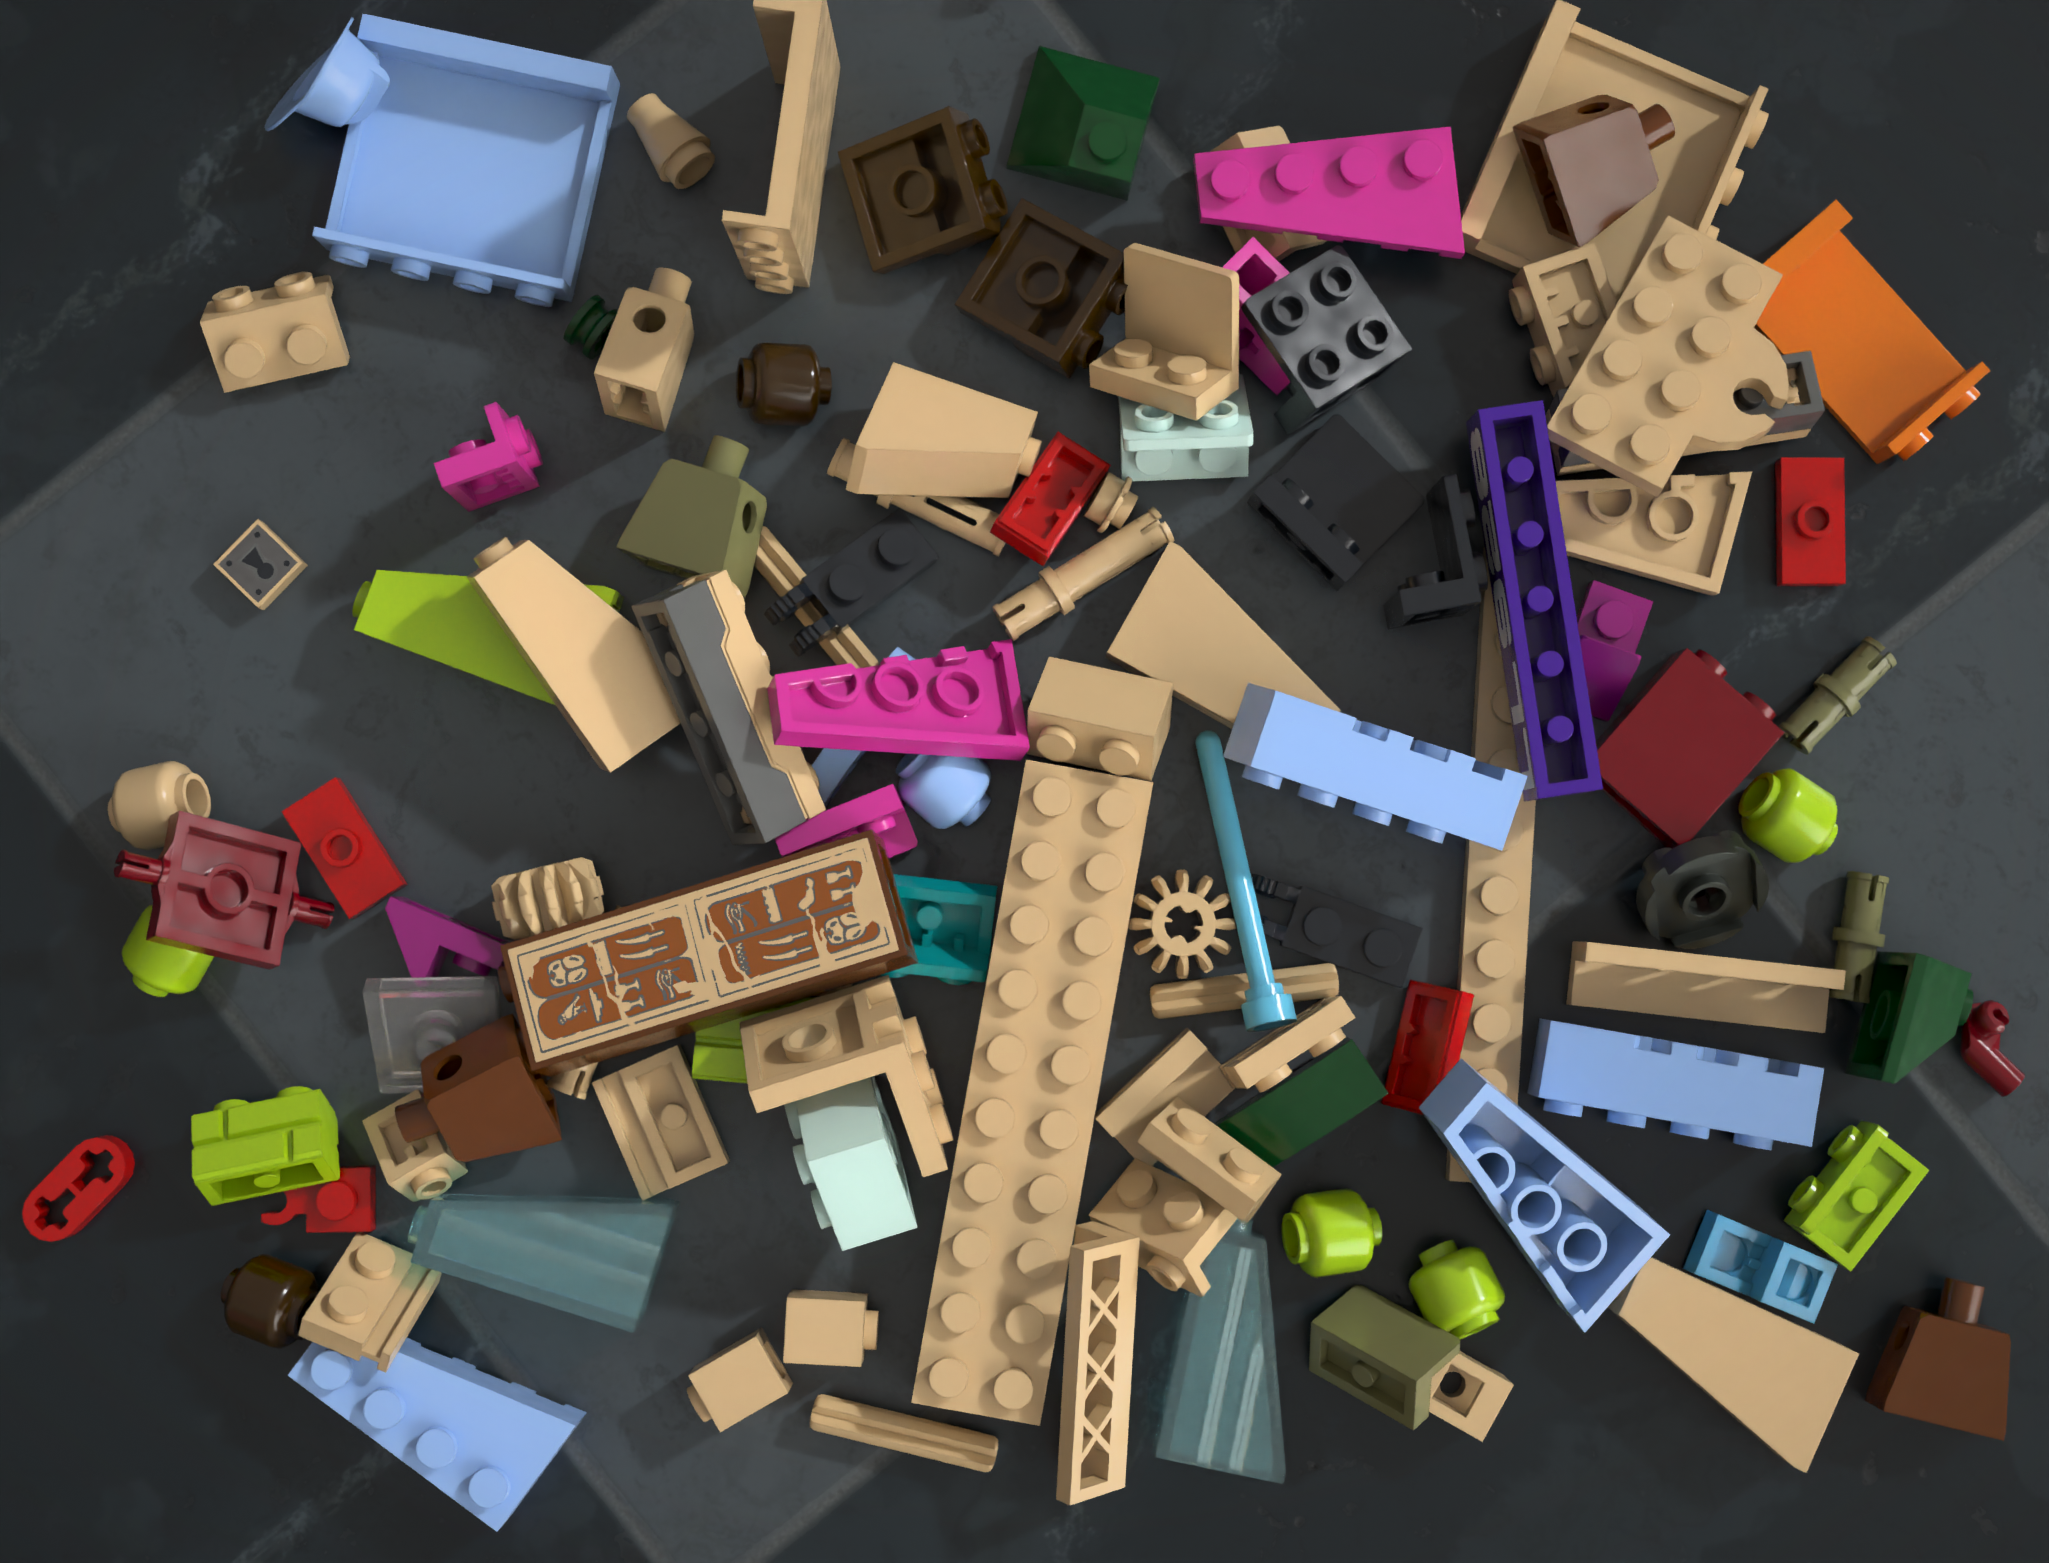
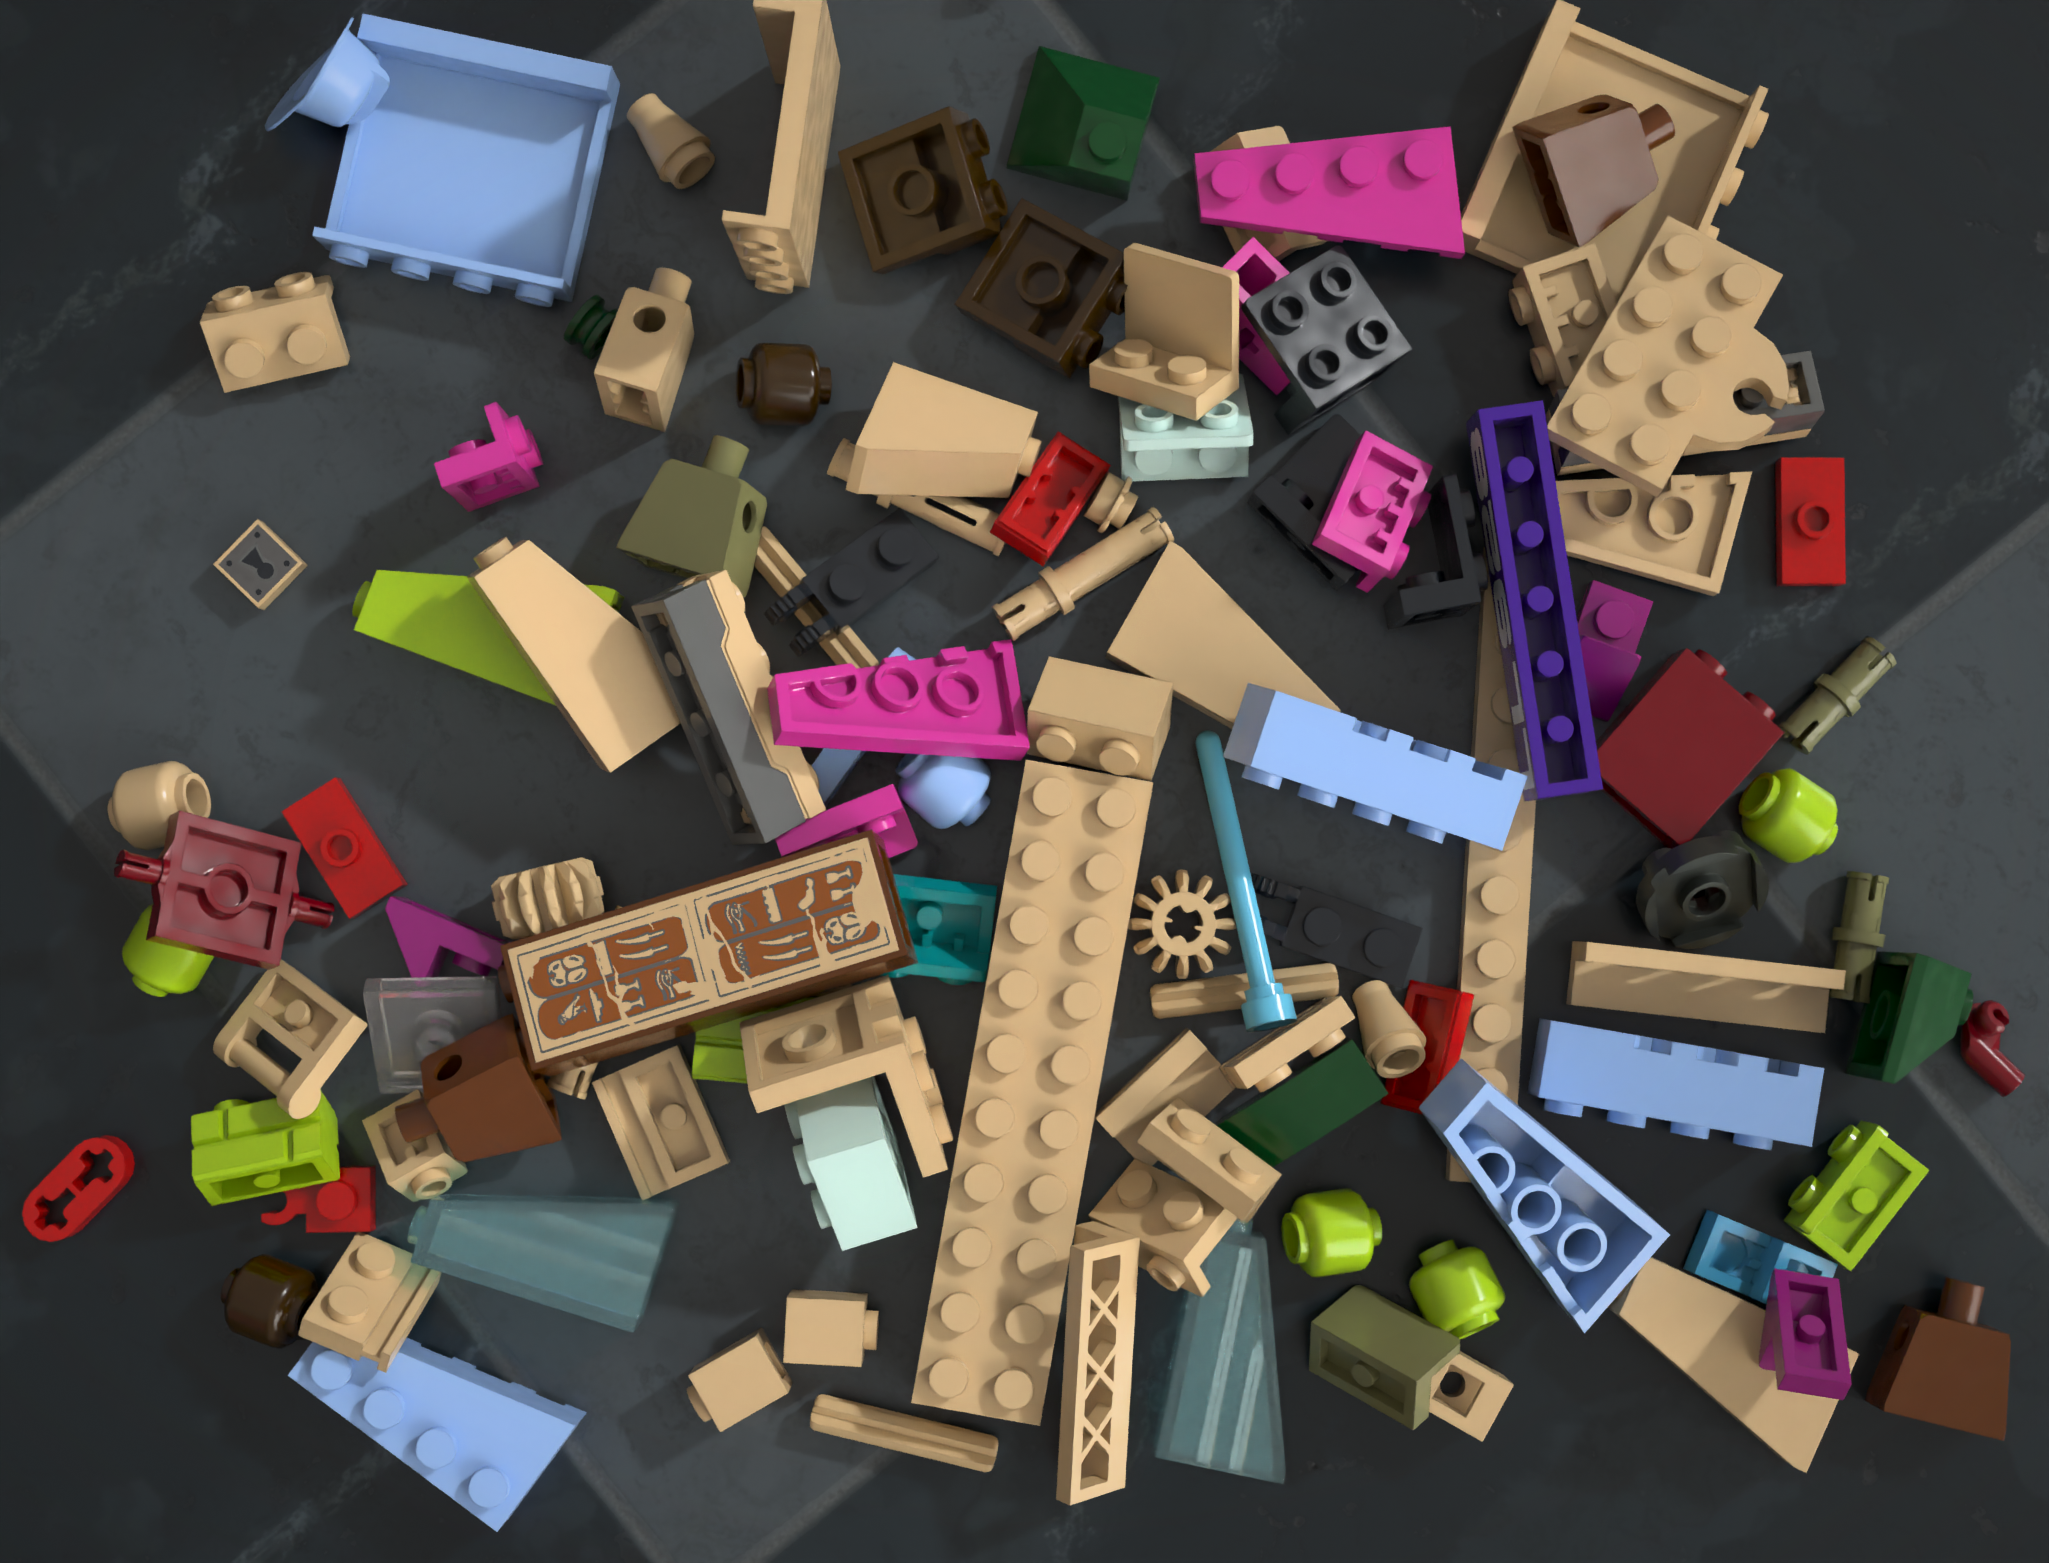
(302, 1020): none -> tan plate
(1373, 507): none -> dark pink bracket
(1388, 1033): none -> tan cone
(1805, 1335): none -> magenta slope
(1869, 350): orange panel -> none

